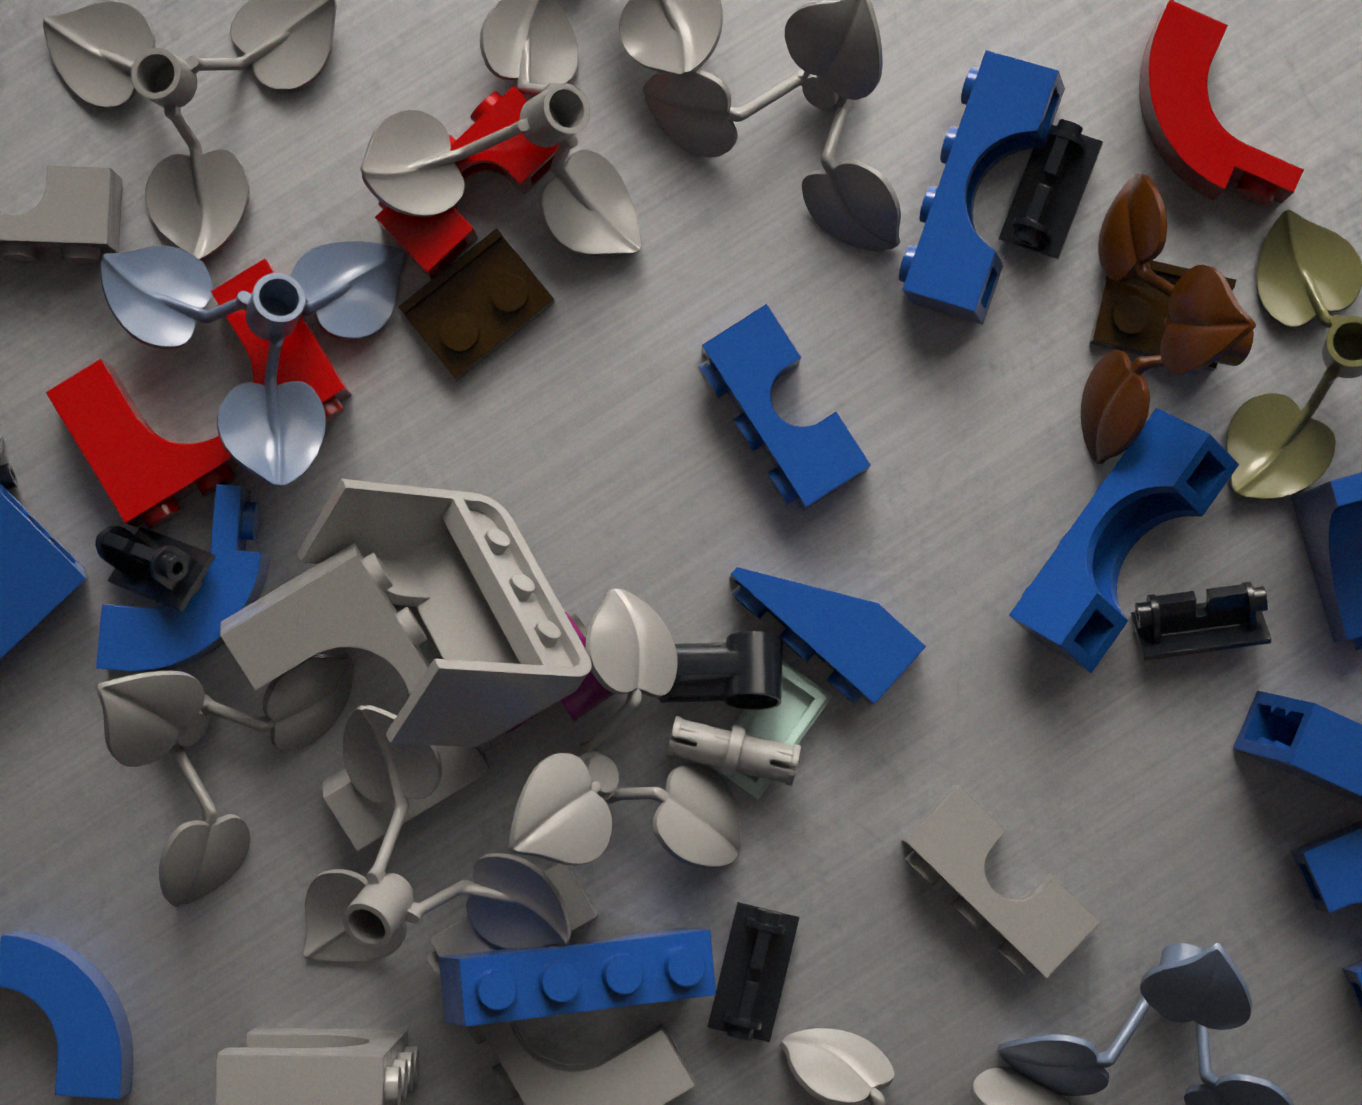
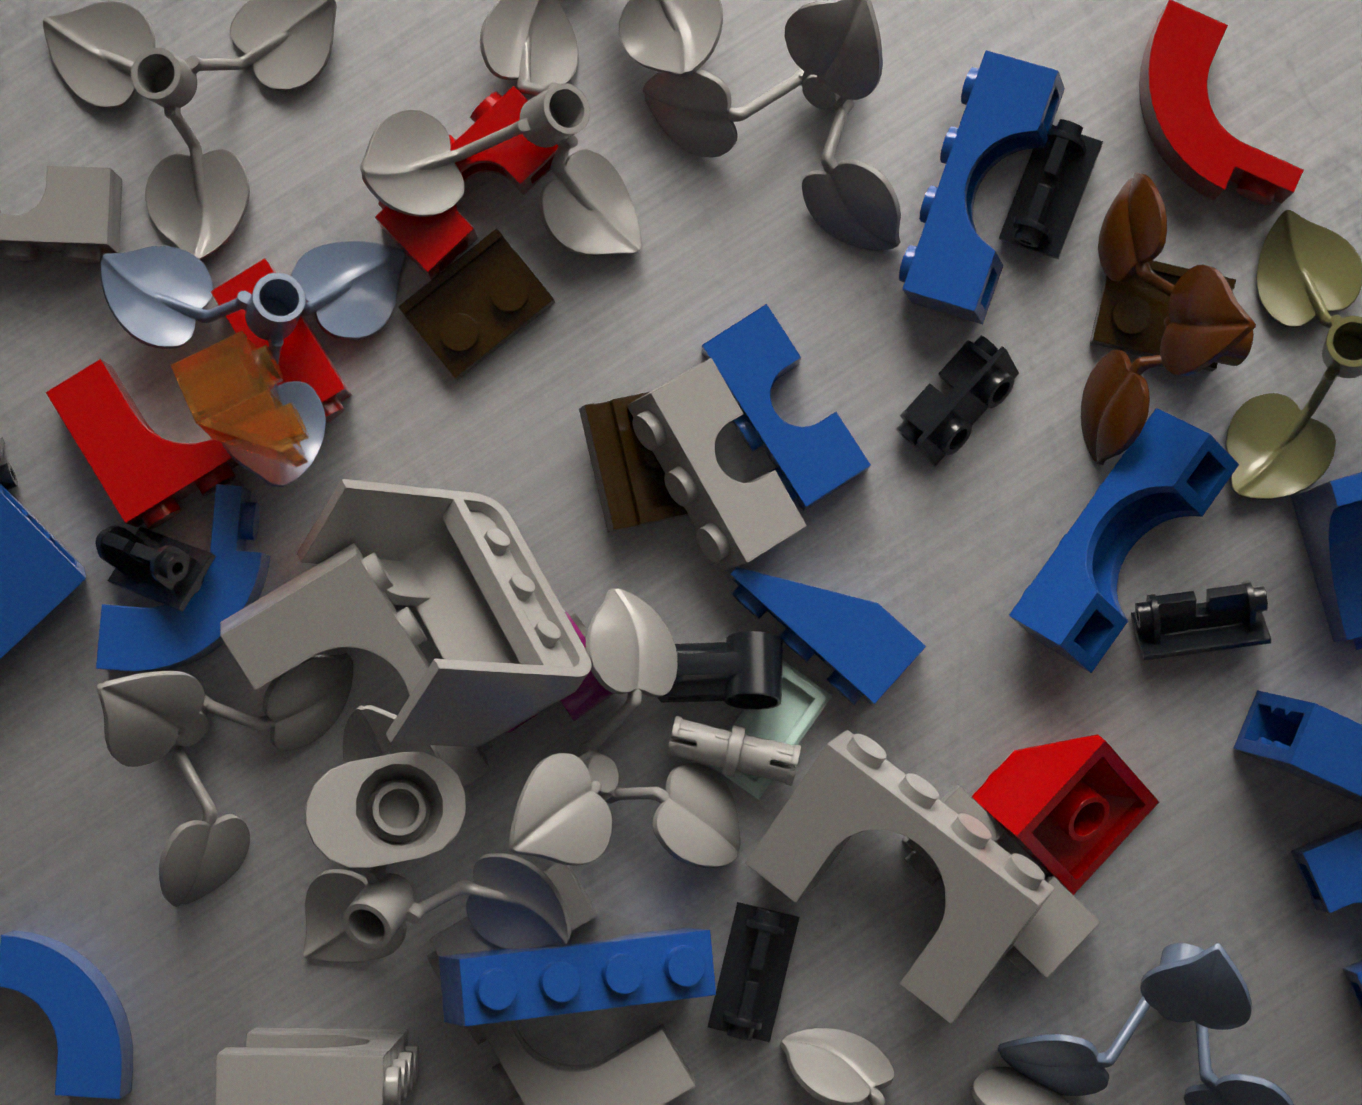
(236, 399): none -> clear orange slope
(385, 809): none -> light grey piece
(624, 470): none -> dark brown plate
(681, 429): none -> light grey arch
(980, 381): none -> black hinge
(986, 888): none -> light grey arch
(1067, 804): none -> red slope

